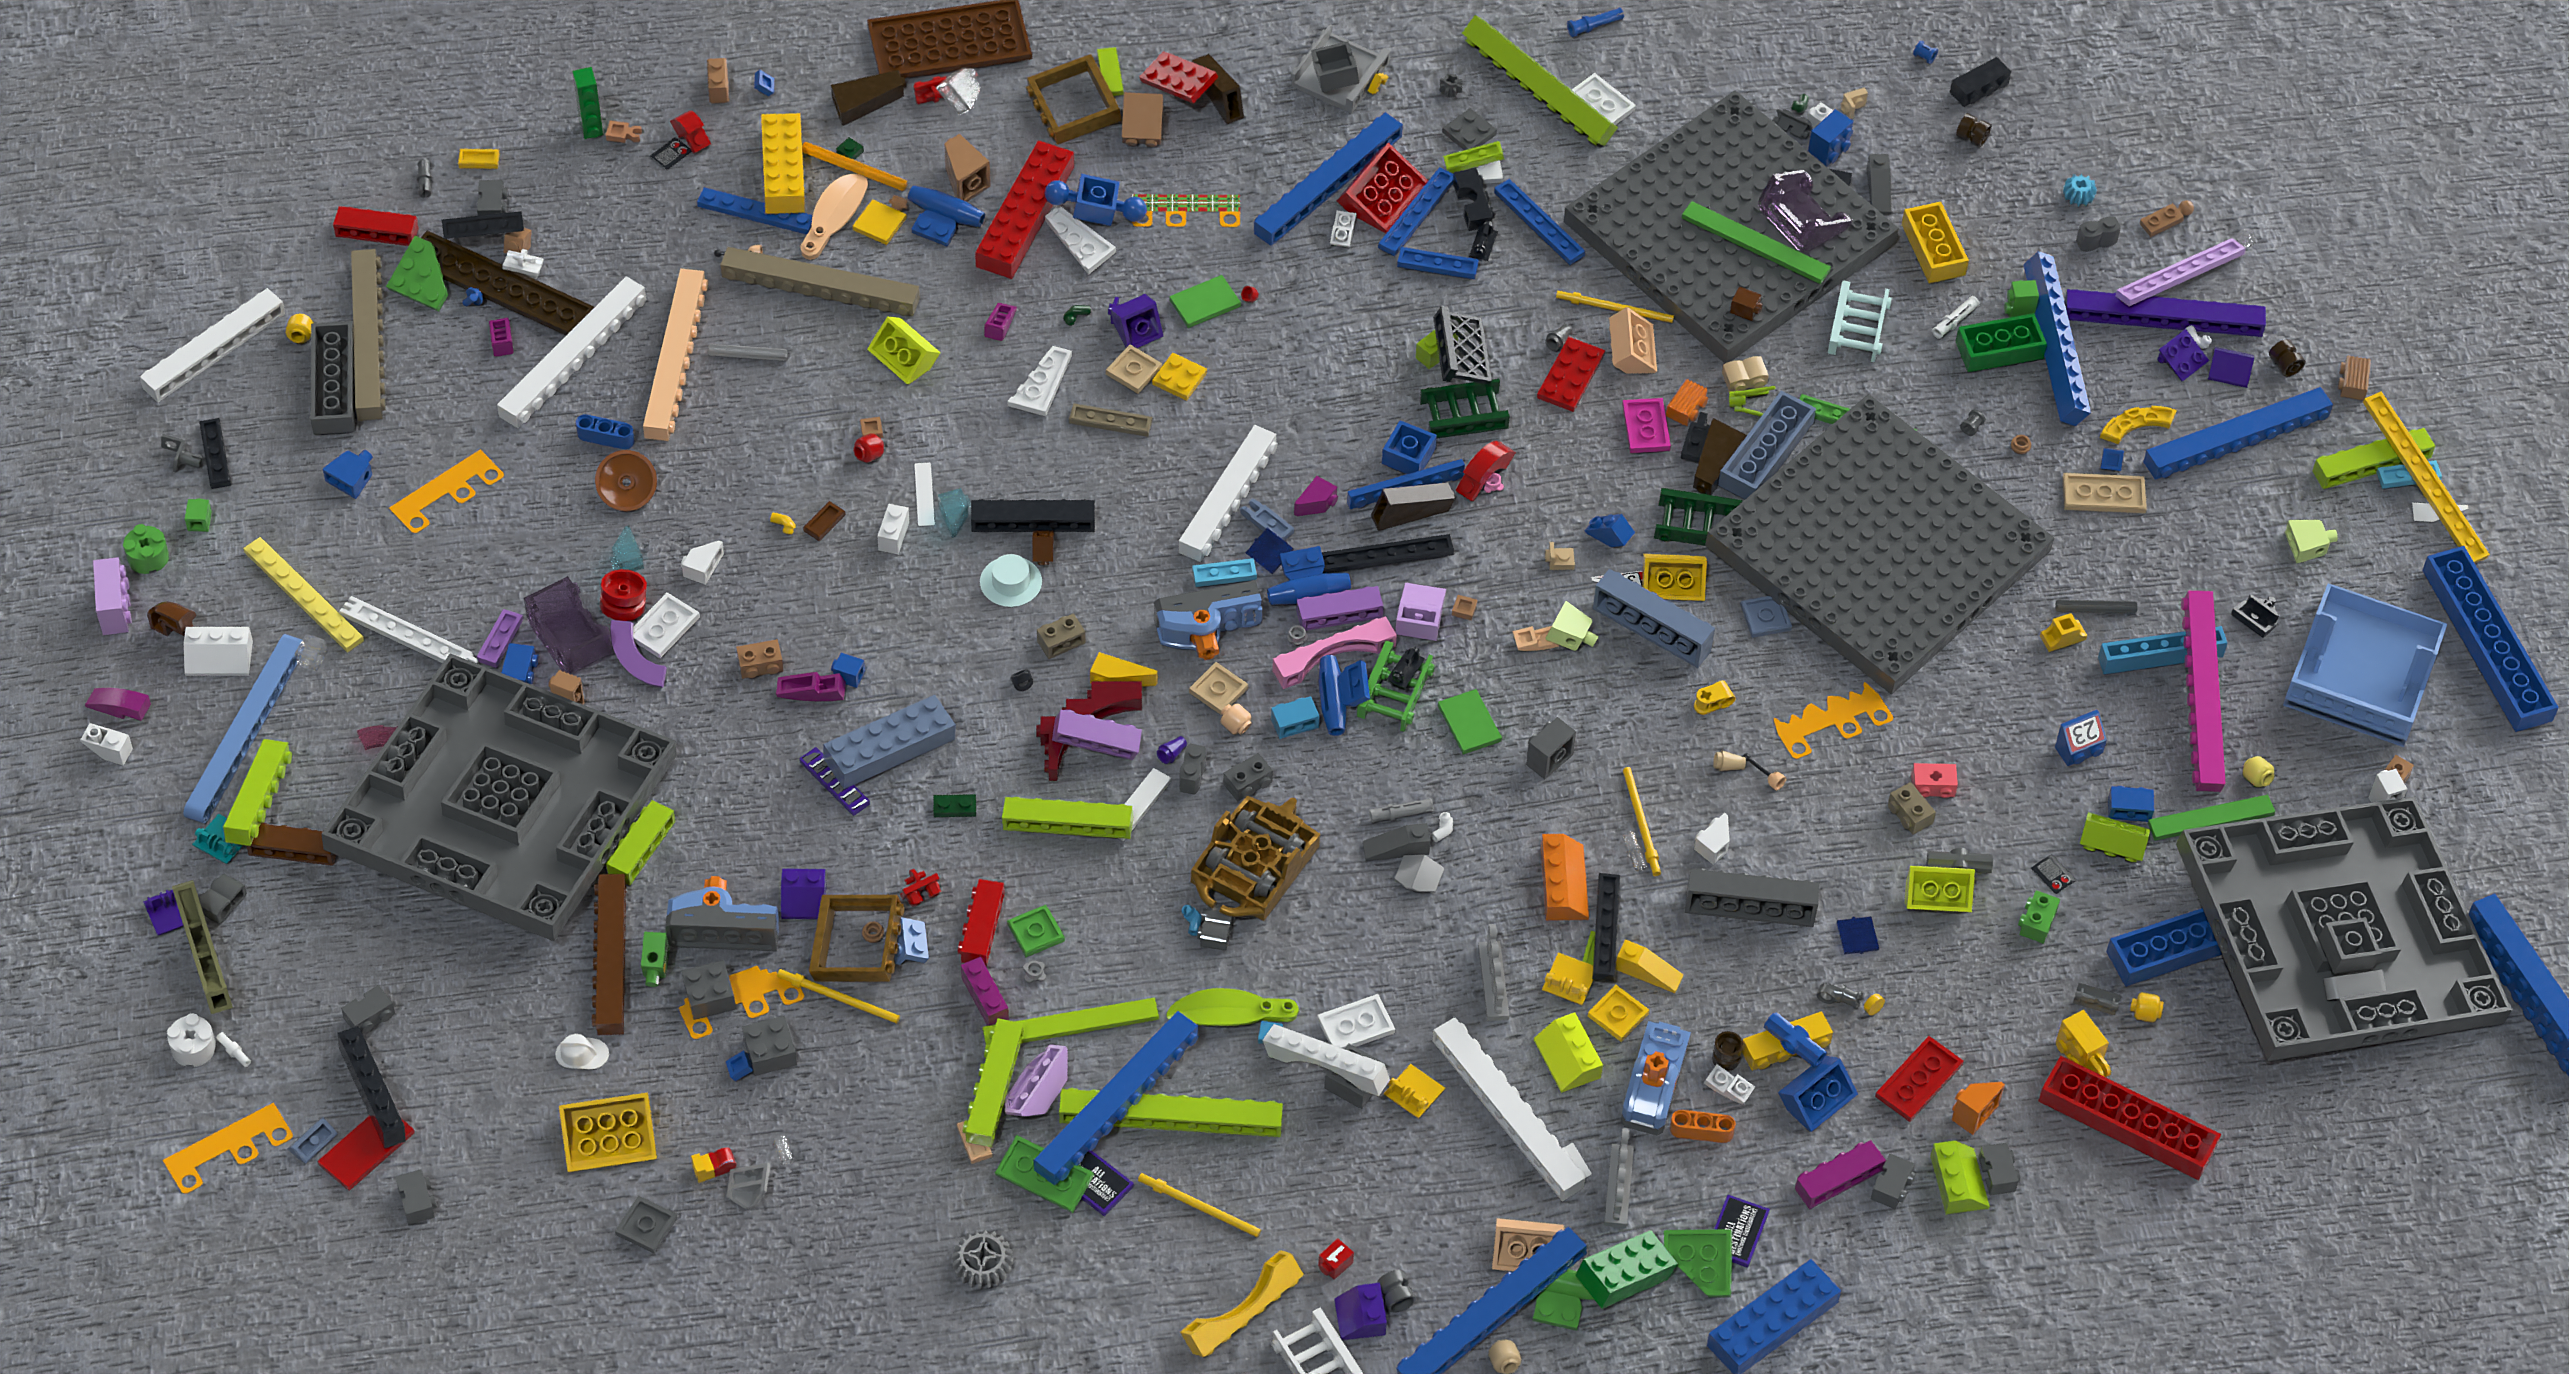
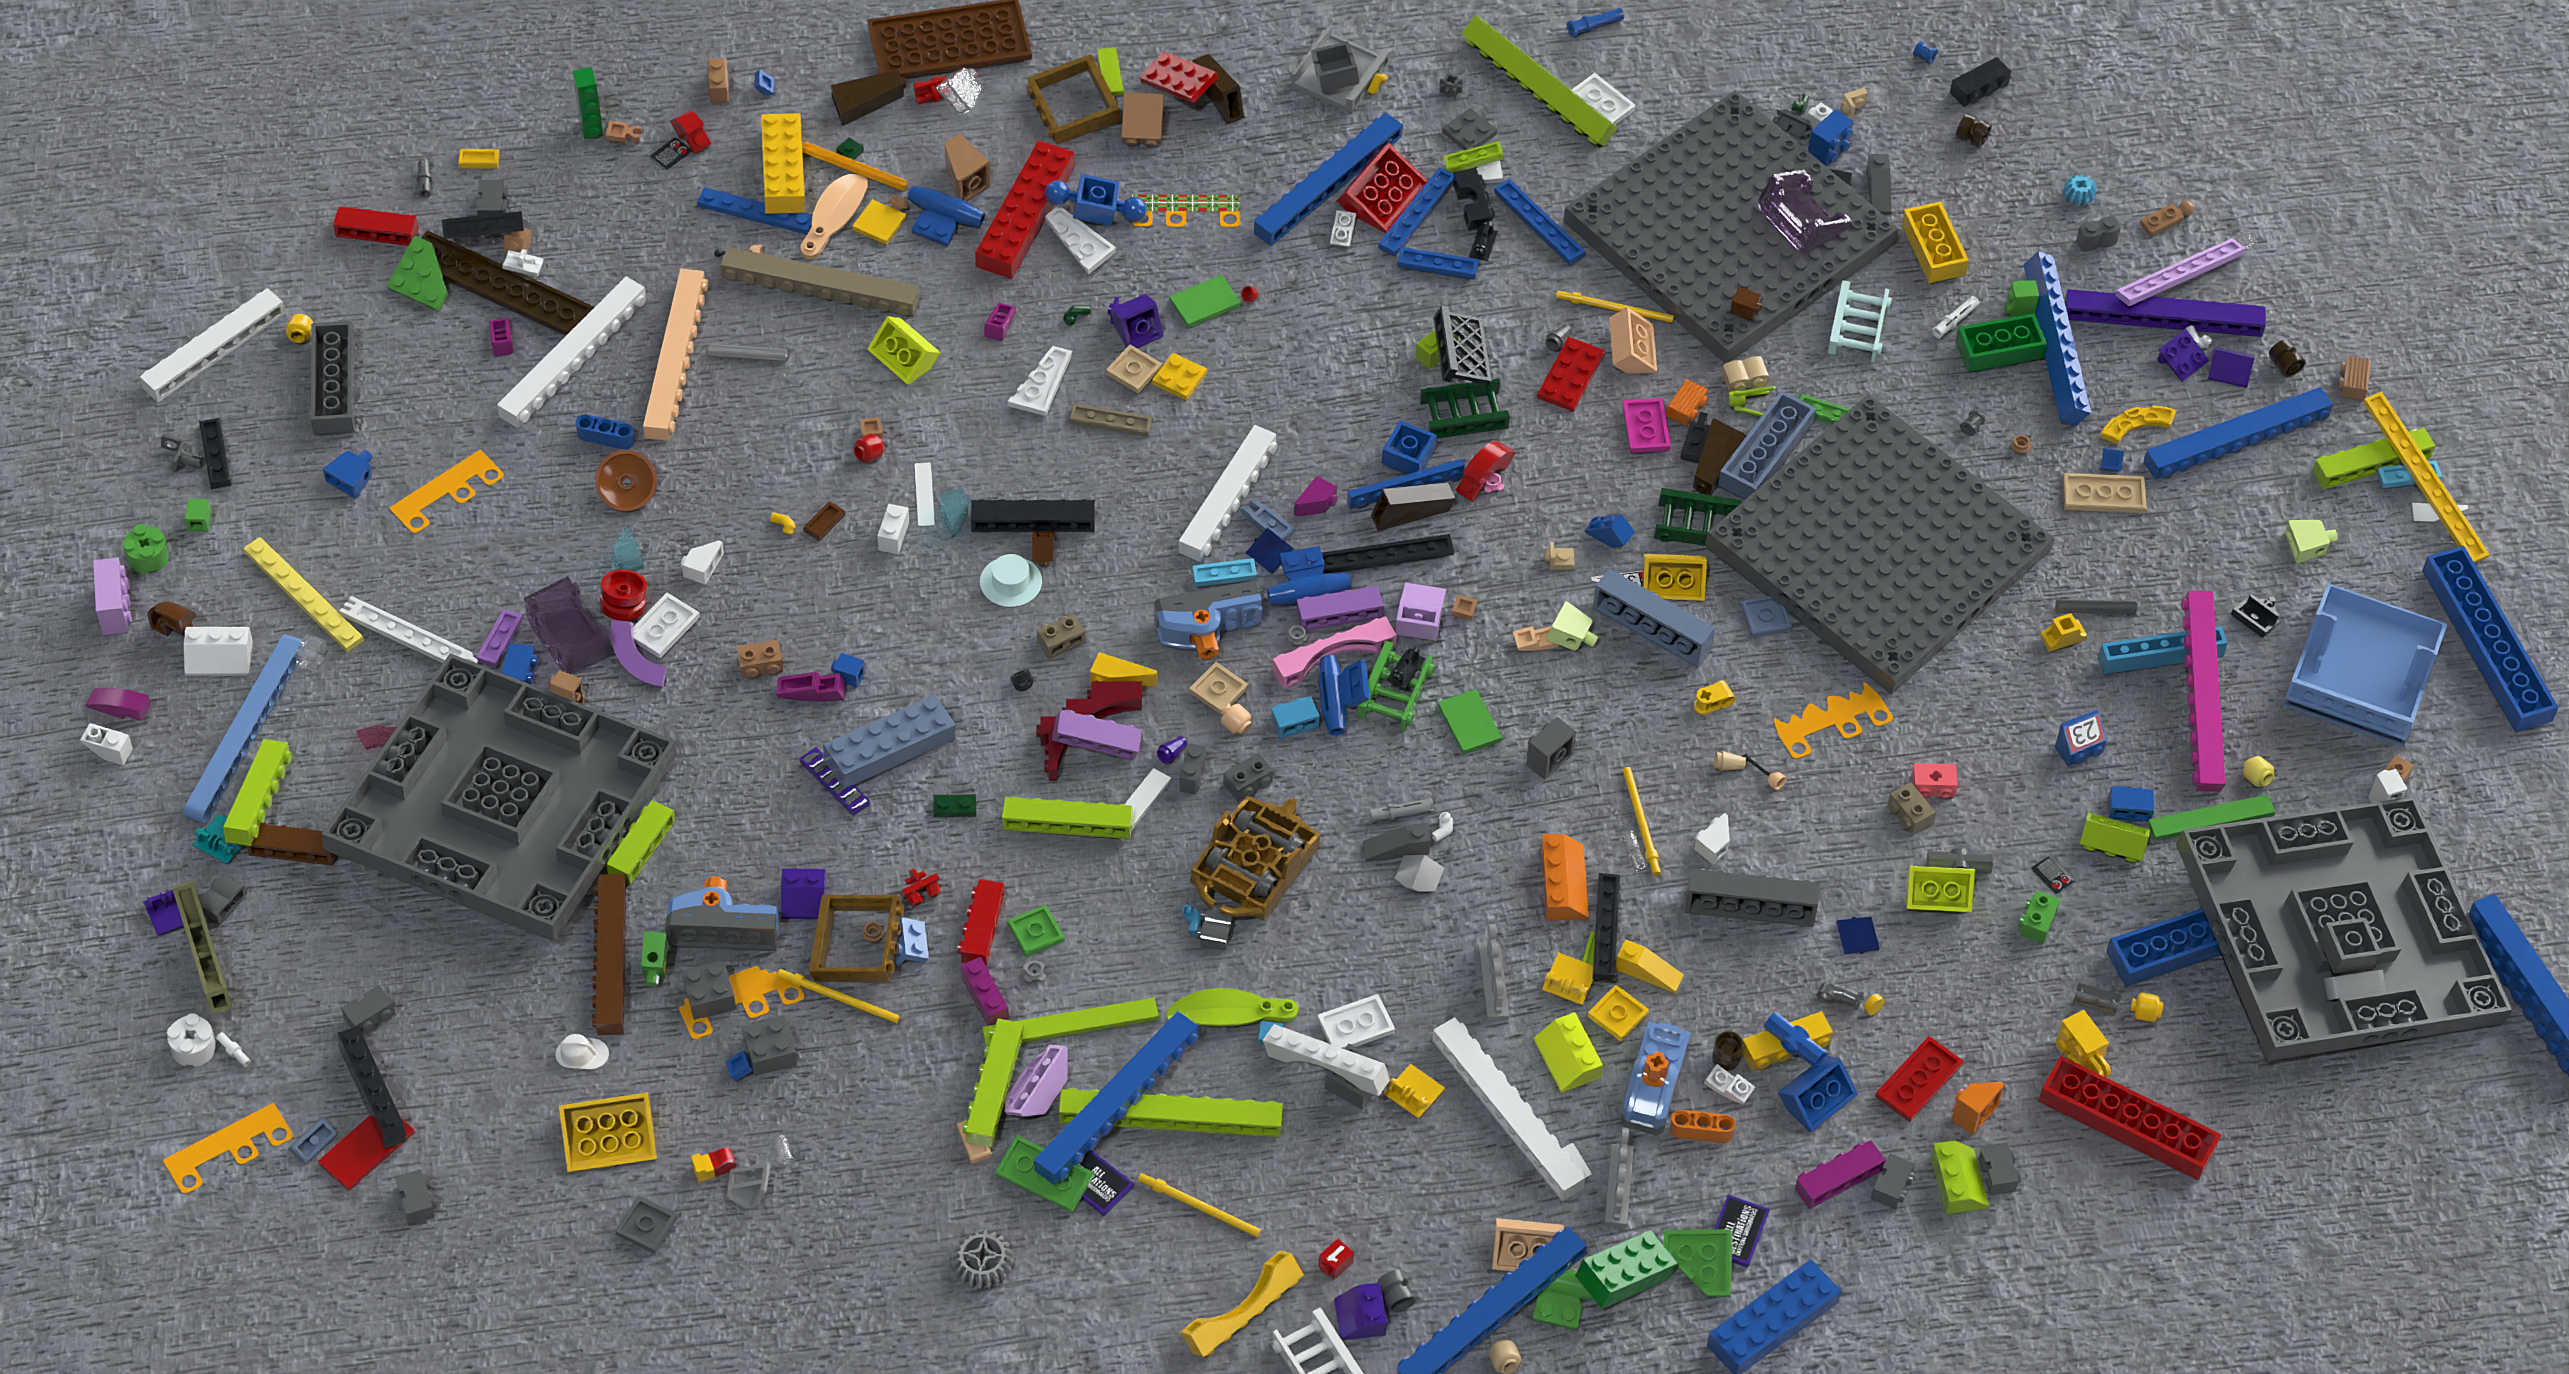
(367, 335): dark tan brick -> none
(473, 296): blue plate -> none
(1756, 242): bright green tile -> none

